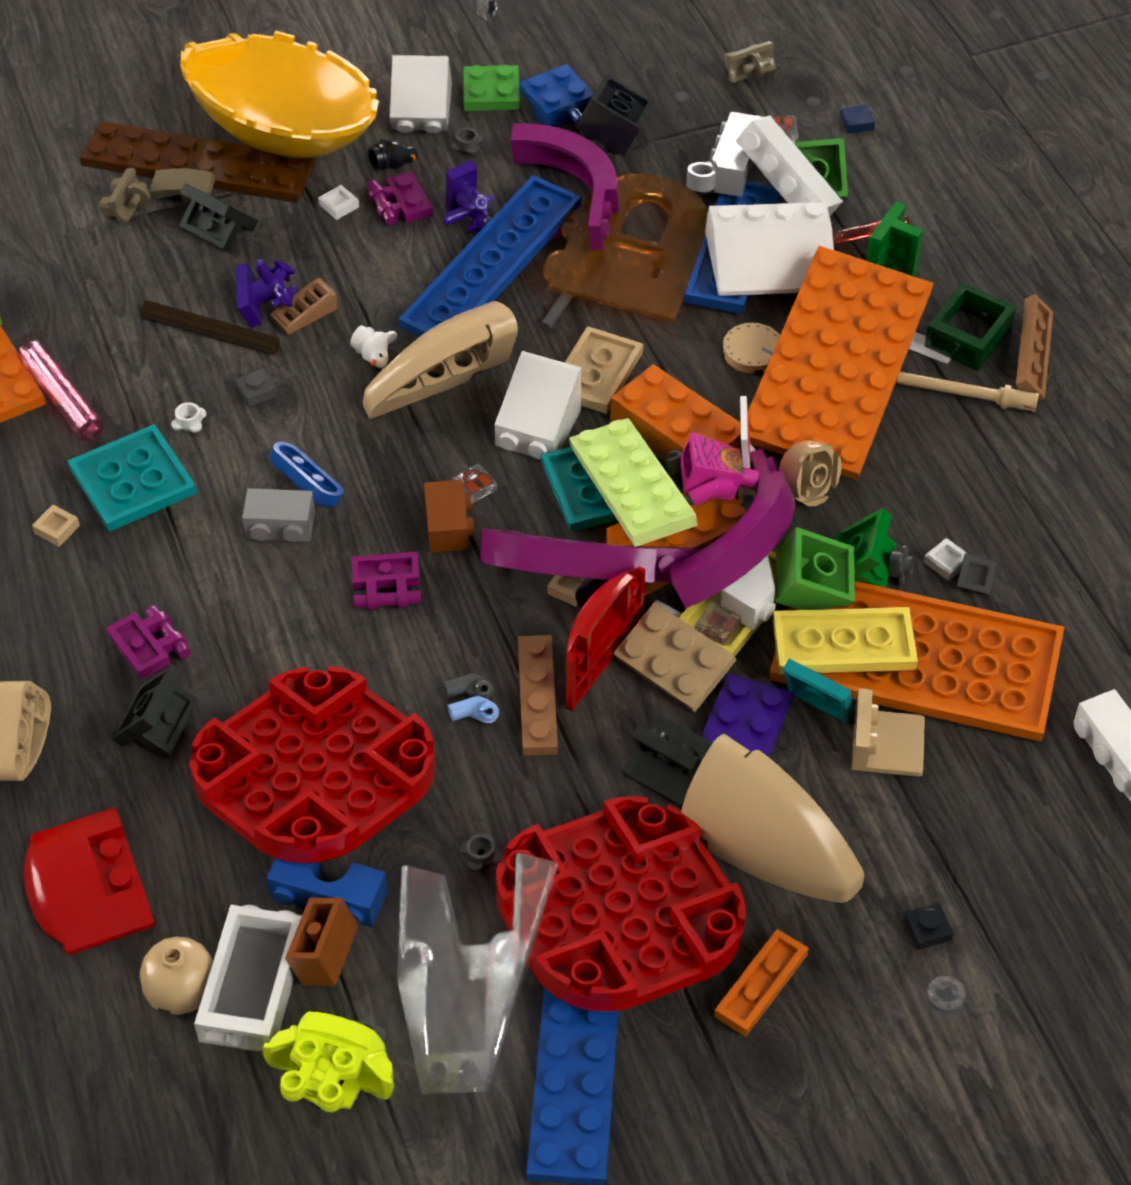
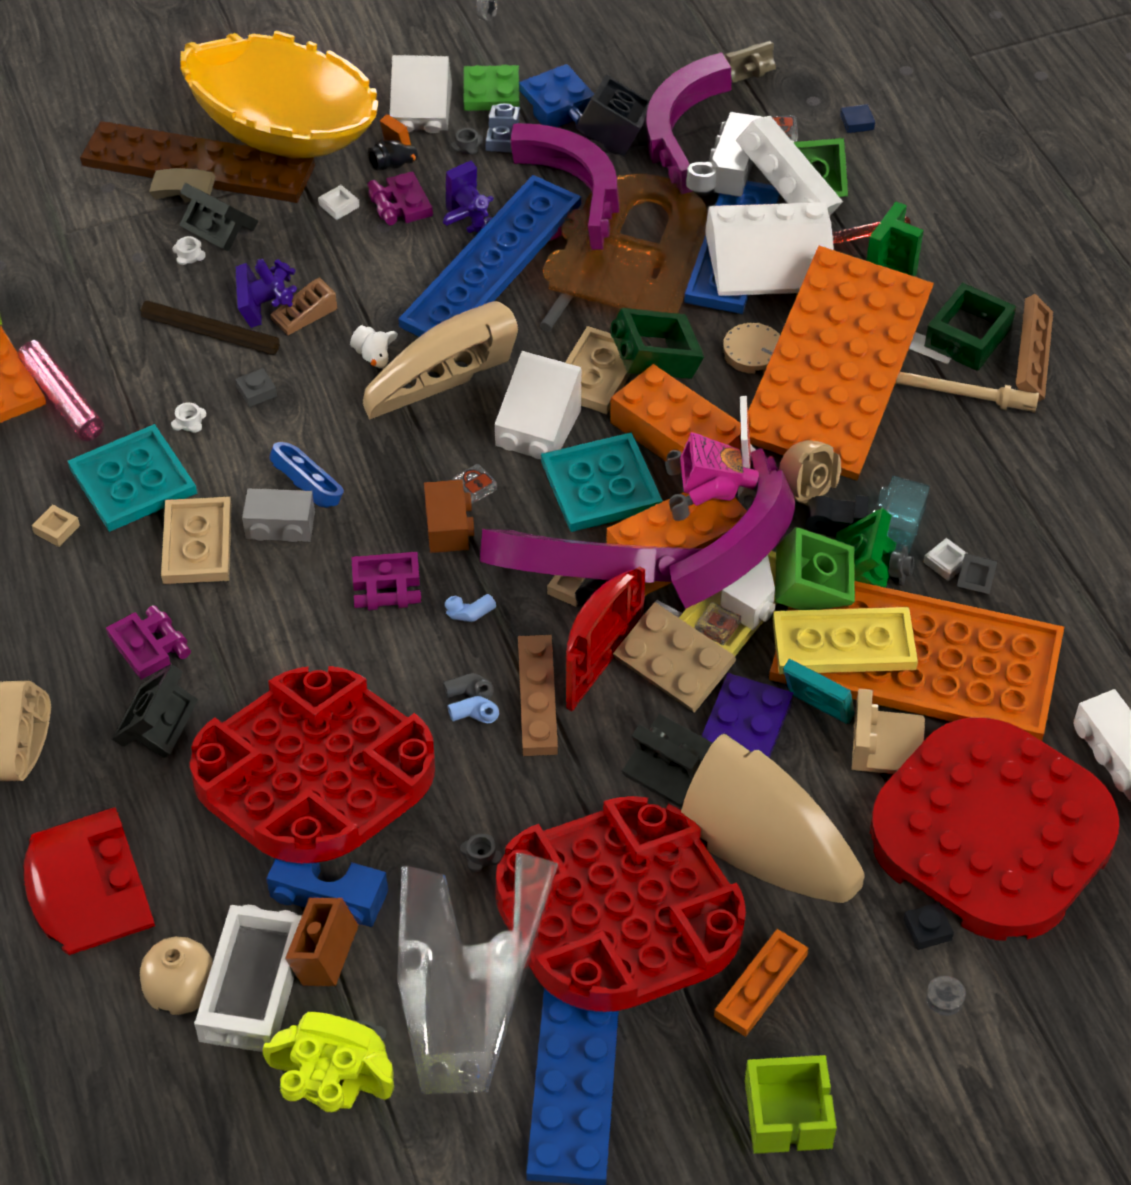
(125, 197): dark tan hips -> none
(188, 250): none -> white plate
(196, 540): none -> tan plate
(394, 130): none -> orange tile
(469, 612): none -> light blue arm
(500, 127): none -> sand blue slope
(633, 482): yellowish green plate -> none
(674, 97): none -> magenta arch
(683, 350): none -> dark green window
(787, 1102): none -> lime piece
(831, 516): none -> black leg
(906, 503): none -> clear light blue brick
(994, 827): none -> red plate

